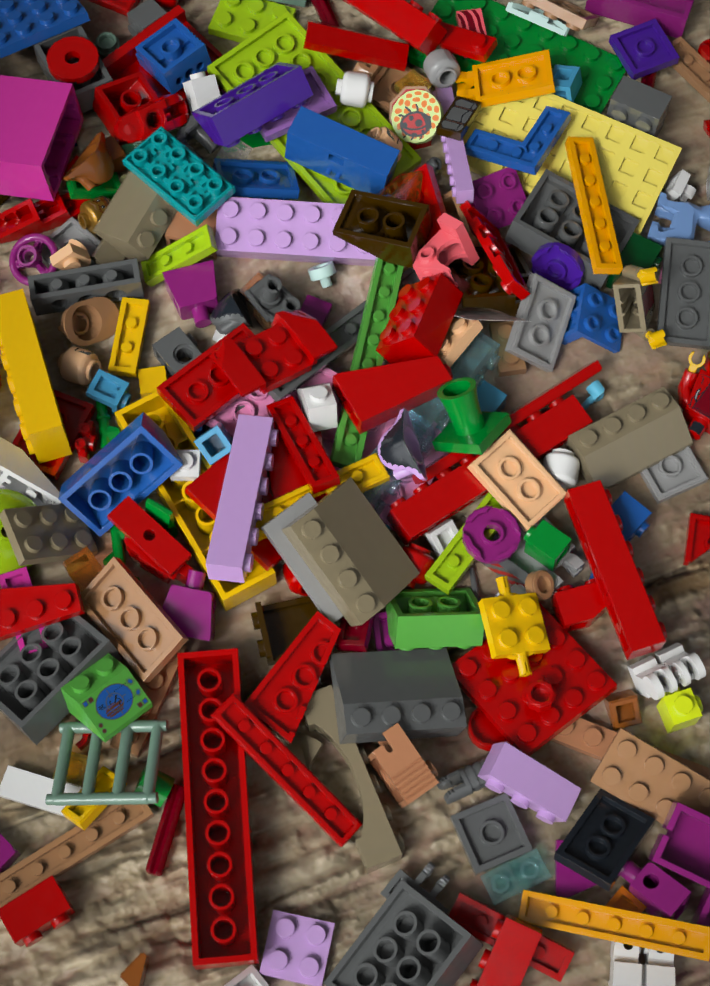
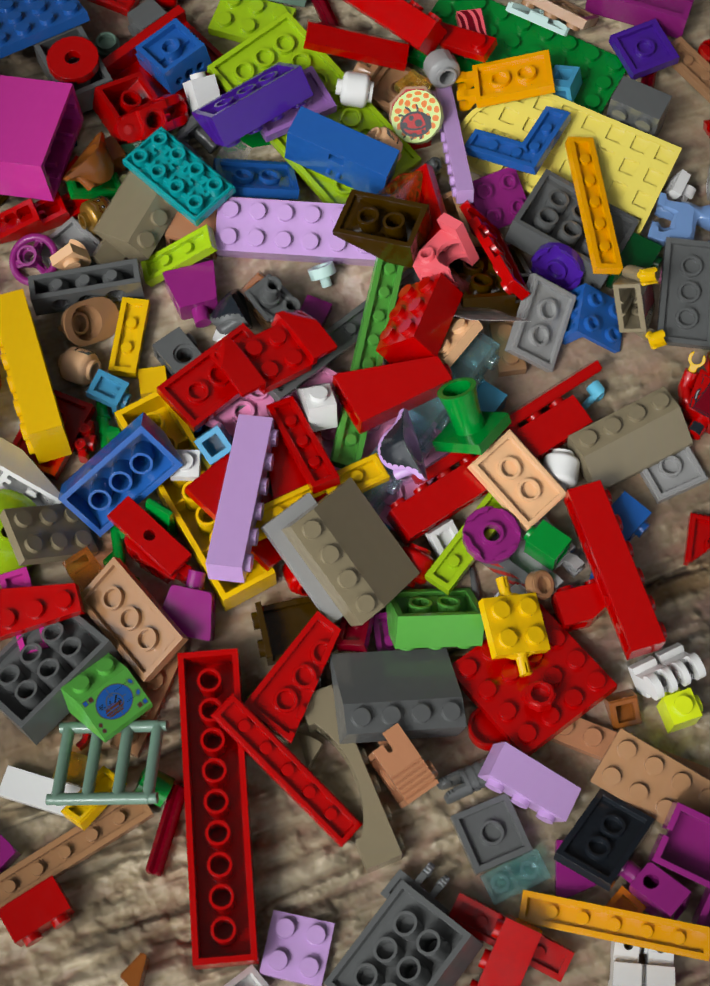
(458, 118): tile -> none

